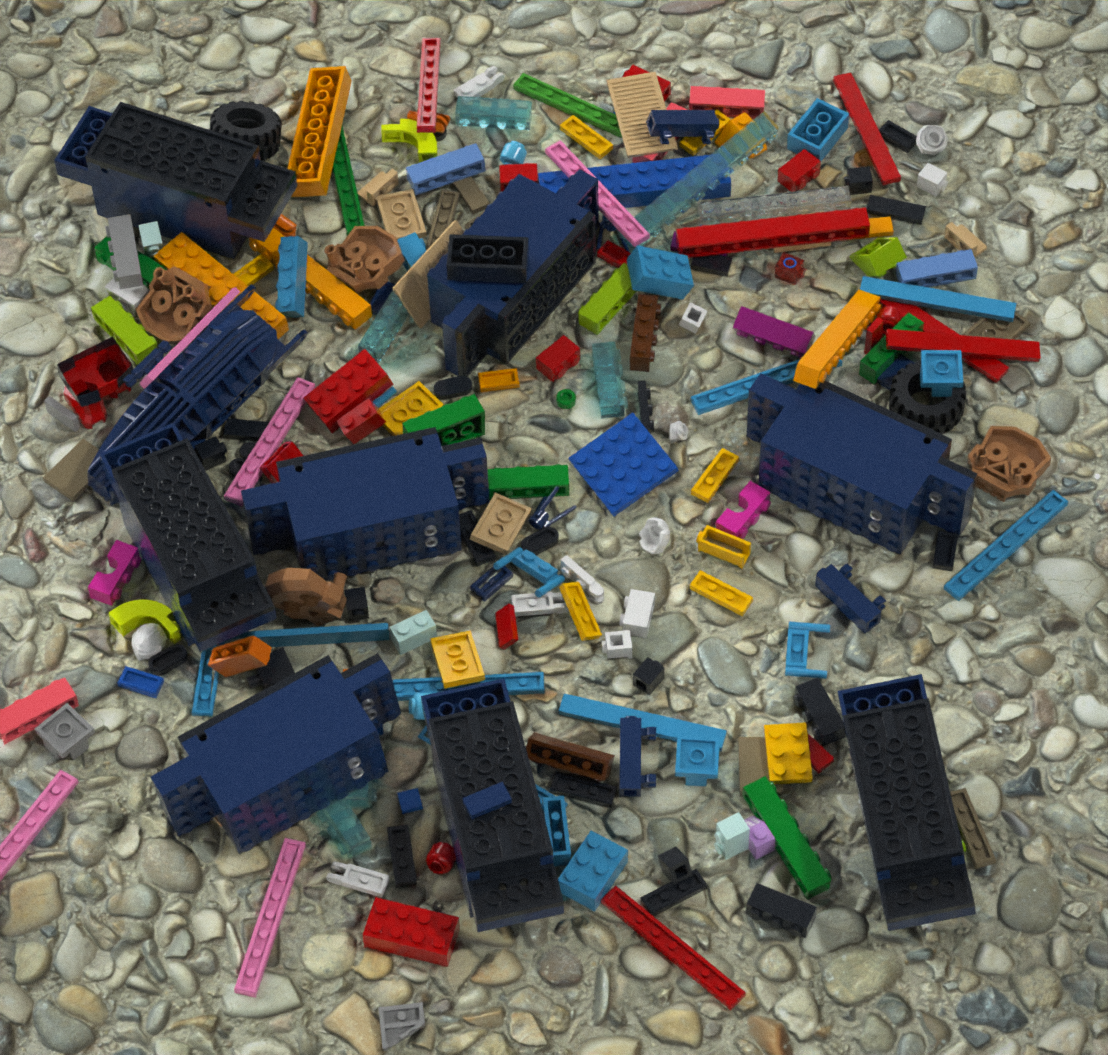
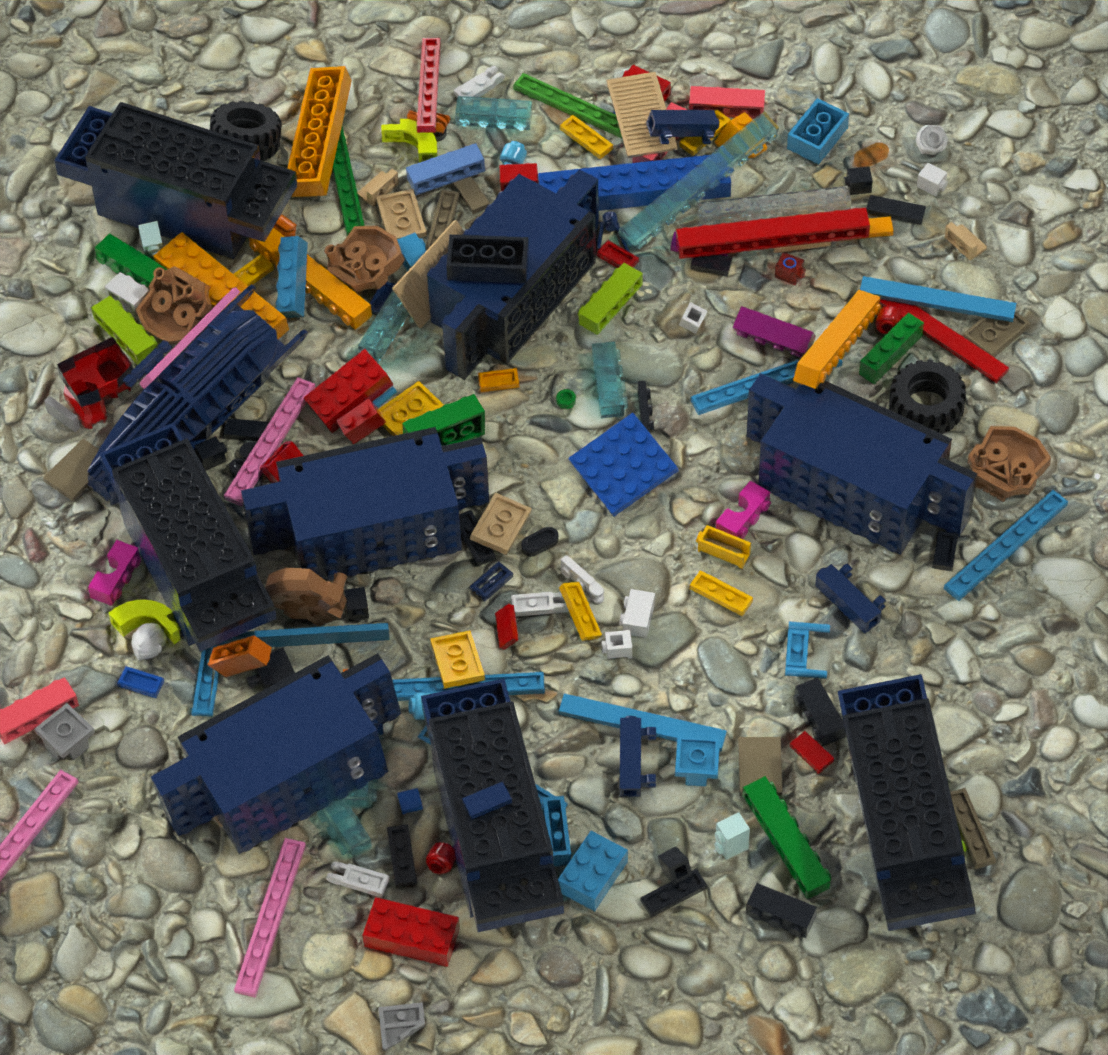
(125, 252): light grey brick -> none
(168, 659): black tile -> none
(413, 632): light aqua brick -> none
(452, 387): black tile -> none
(529, 481): green brick -> none
(535, 567): dark azure plate -> none
(540, 516): dark blue plant -> none
(558, 358): red brick -> none
(569, 756): reddish brown brick -> none
(583, 789): black tile -> none
(608, 204): bright pink tile -> none
(643, 333): reddish brown brick -> none
(648, 675): black brick -> none
(654, 535): white hair -> none
(660, 272): dark azure brick -> none
(673, 947): red tile -> none
(677, 432): white plate -> none
(715, 475): yellow plate -> none
(760, 837): lavender slope -> none
(788, 753): yellow plate -> none
(799, 171): red brick -> none
(867, 129): red tile -> none
(873, 334): red tile -> none
(879, 256): lime slope -> none
(887, 376): dark blue tile -> none
(898, 136): black tile -> none
(938, 269): medium blue brick -> none
(941, 371): dark azure panel -> none
(969, 345): red tile -> none

